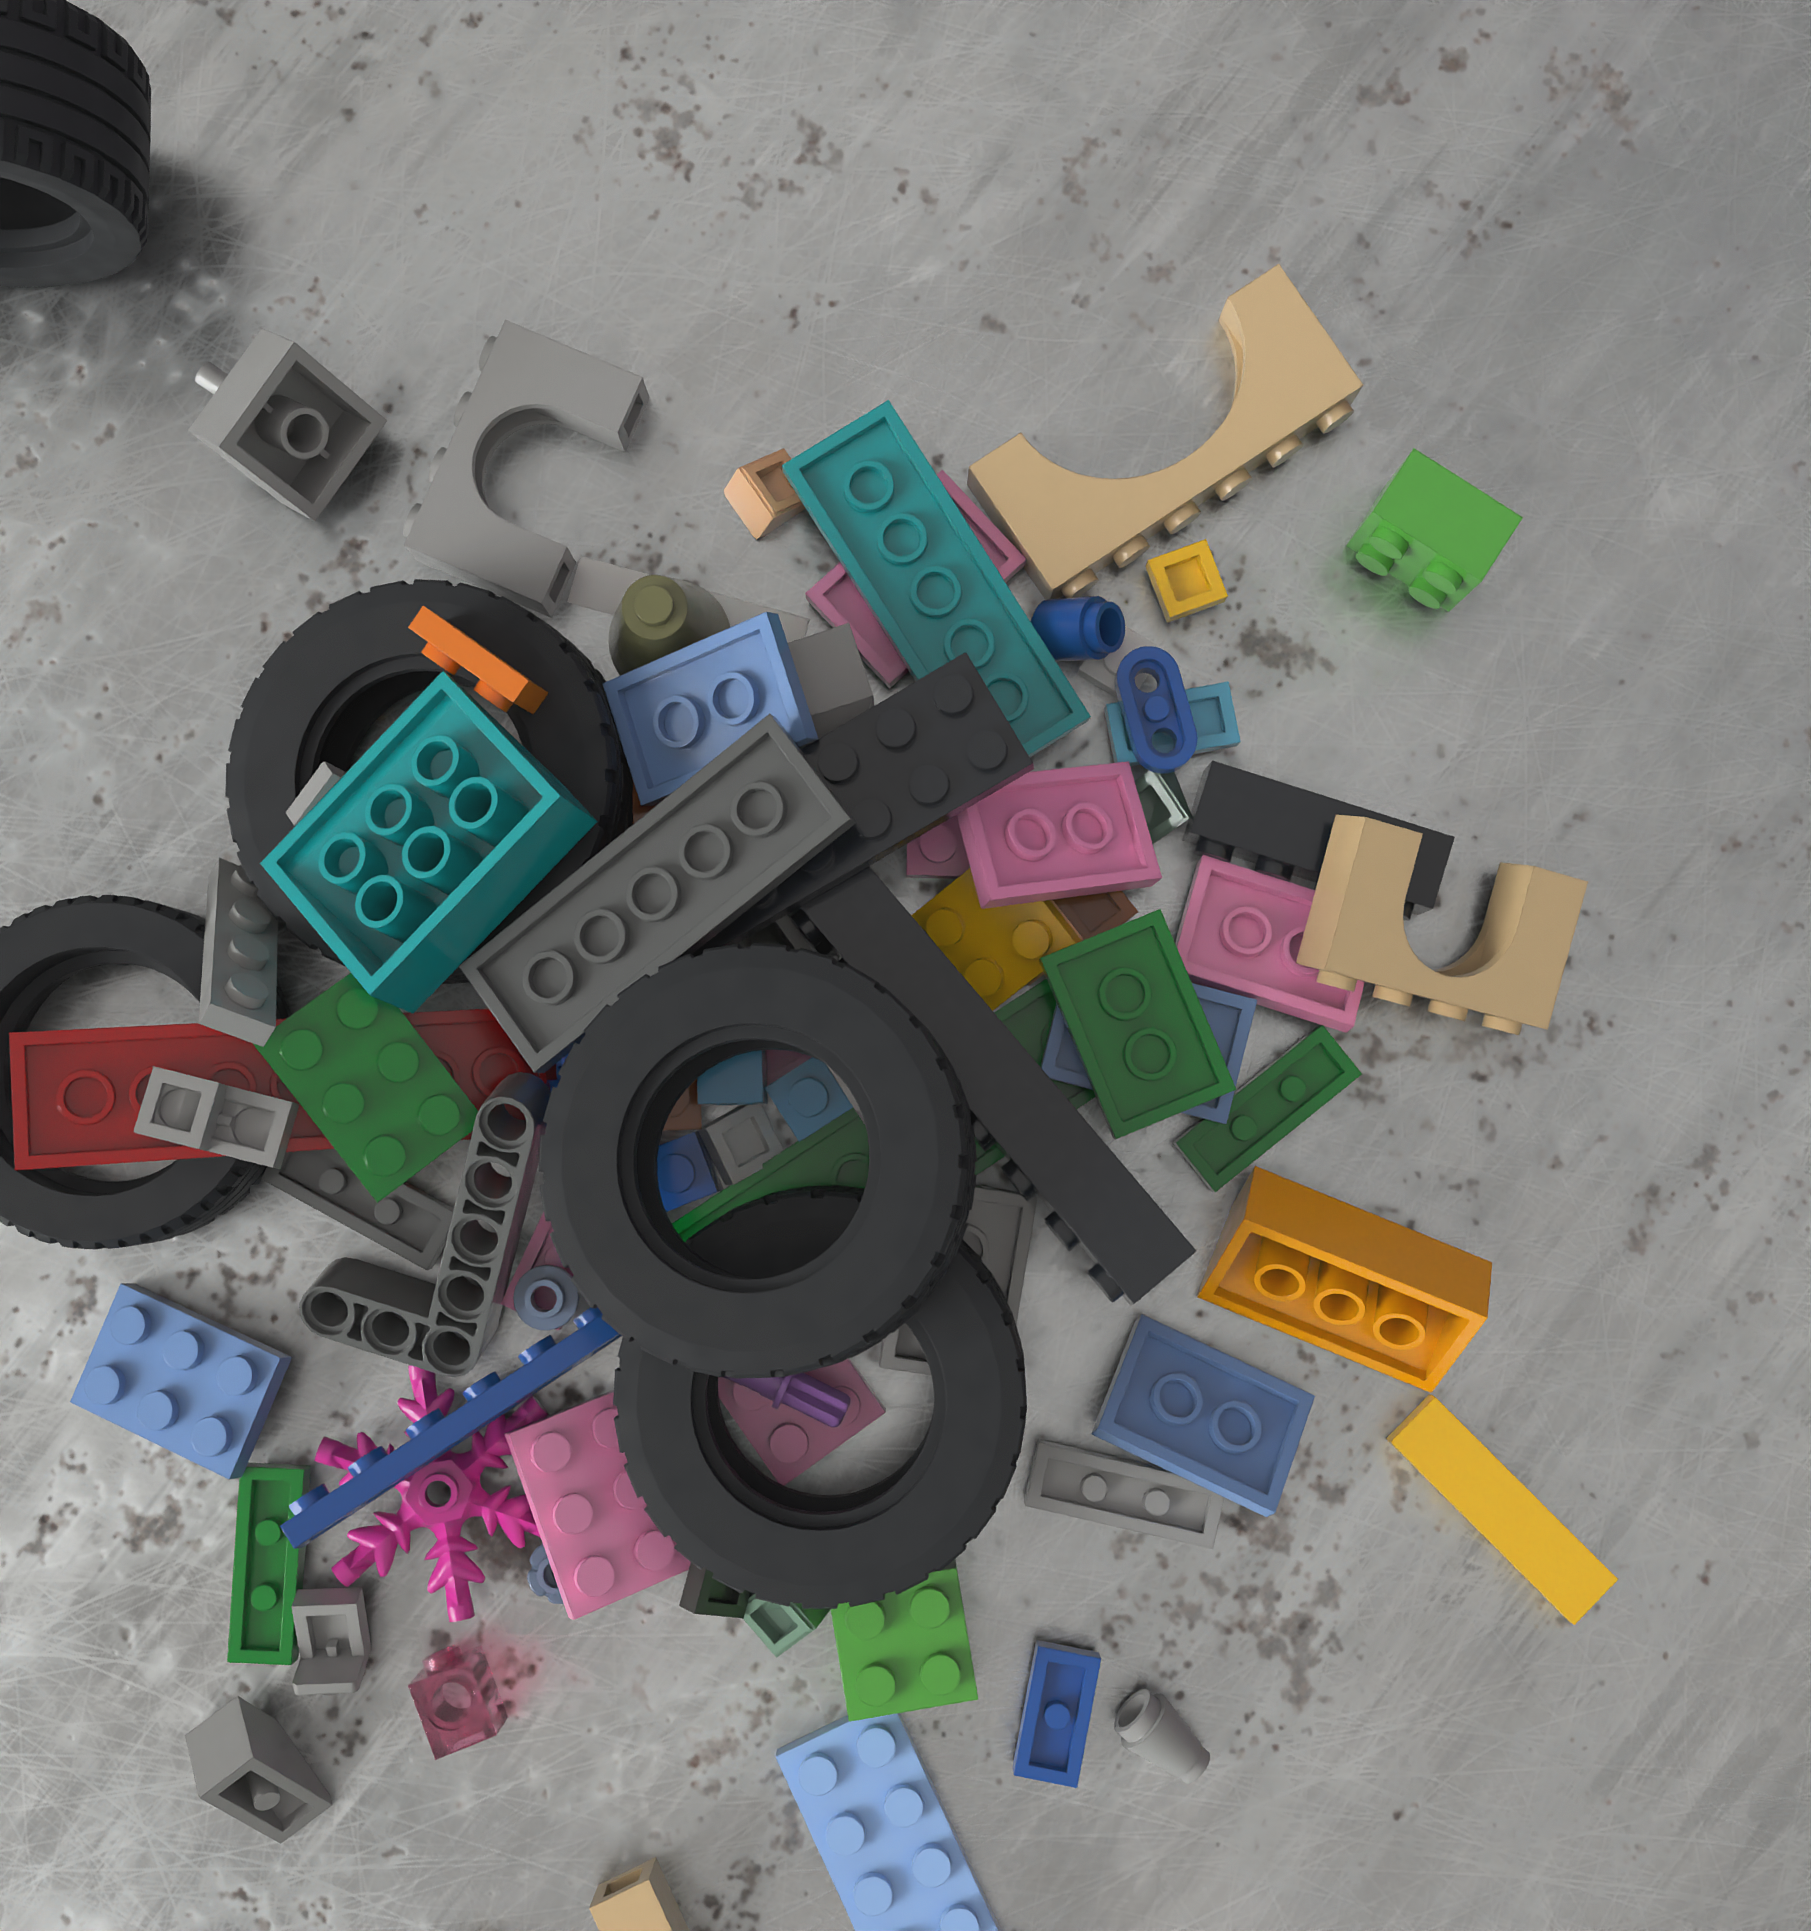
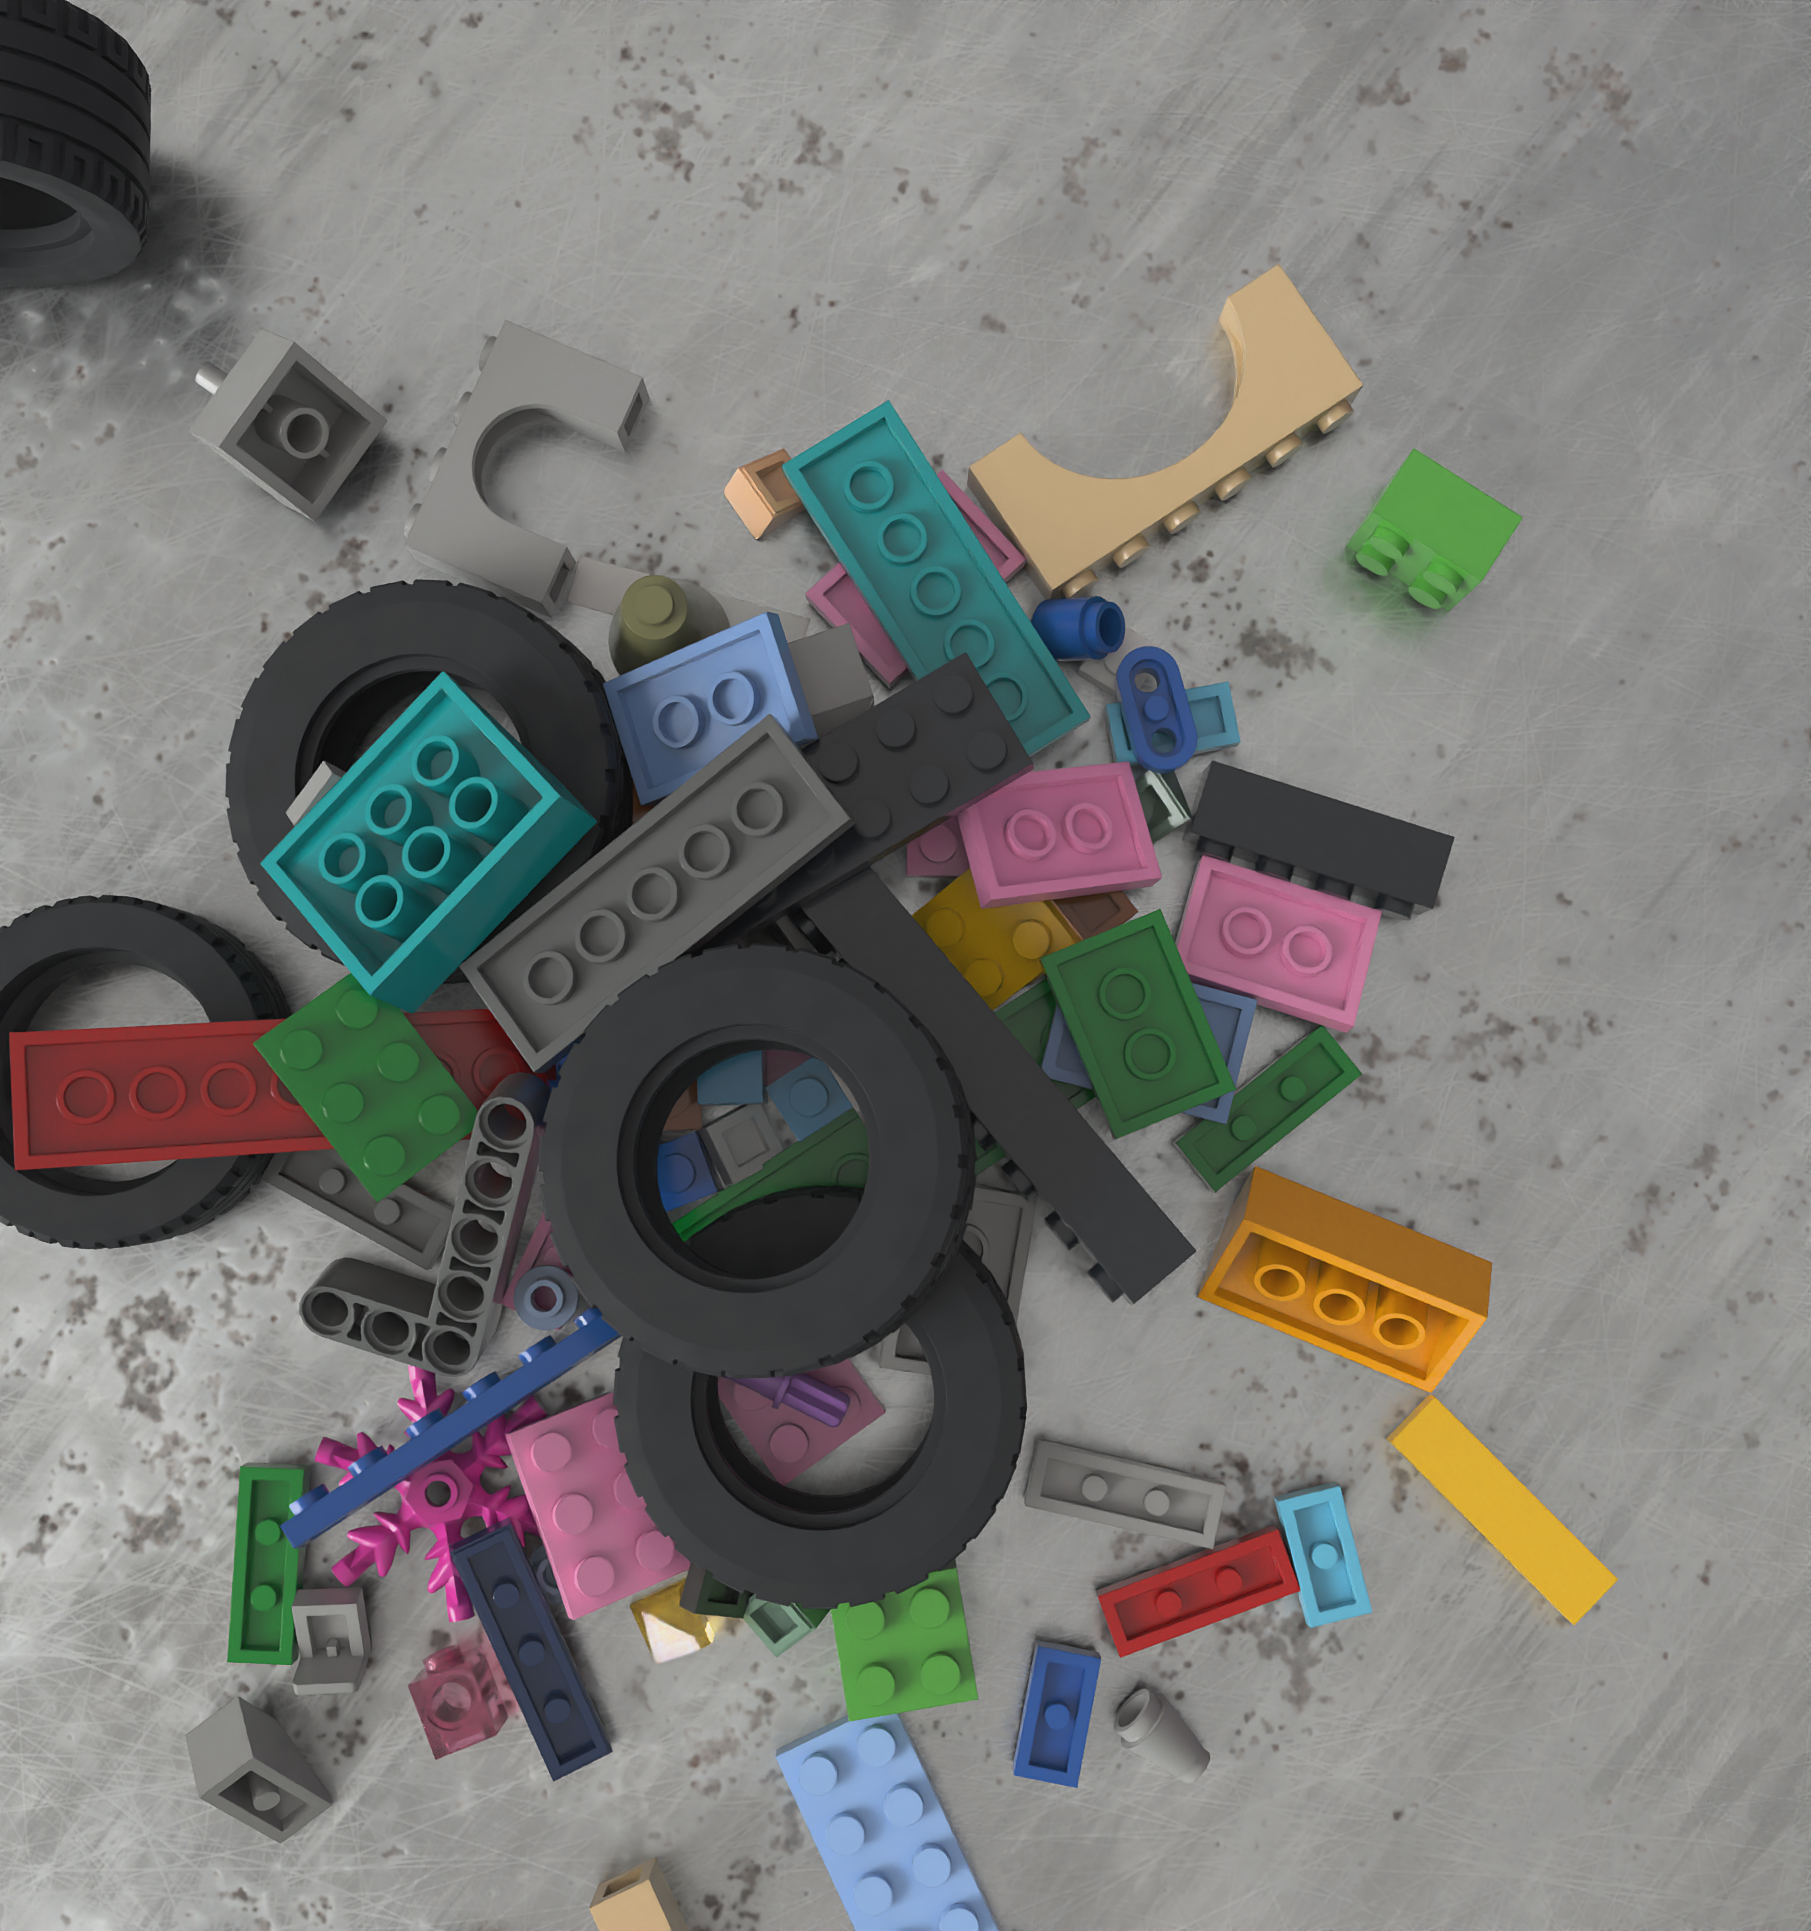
(181, 1380): medium blue plate -> none
(216, 1117): light grey slope -> none
(238, 958): light grey plate -> none
(453, 648): orange plate -> none
(530, 1648): none -> dark blue tile
(667, 1626): none -> clear yellow slope
(1186, 580): yellow plate -> none
(1197, 1590): none -> red plate
(1204, 1415): medium blue plate -> none
(1323, 1554): none -> medium azure plate
(1360, 931): tan arch -> none

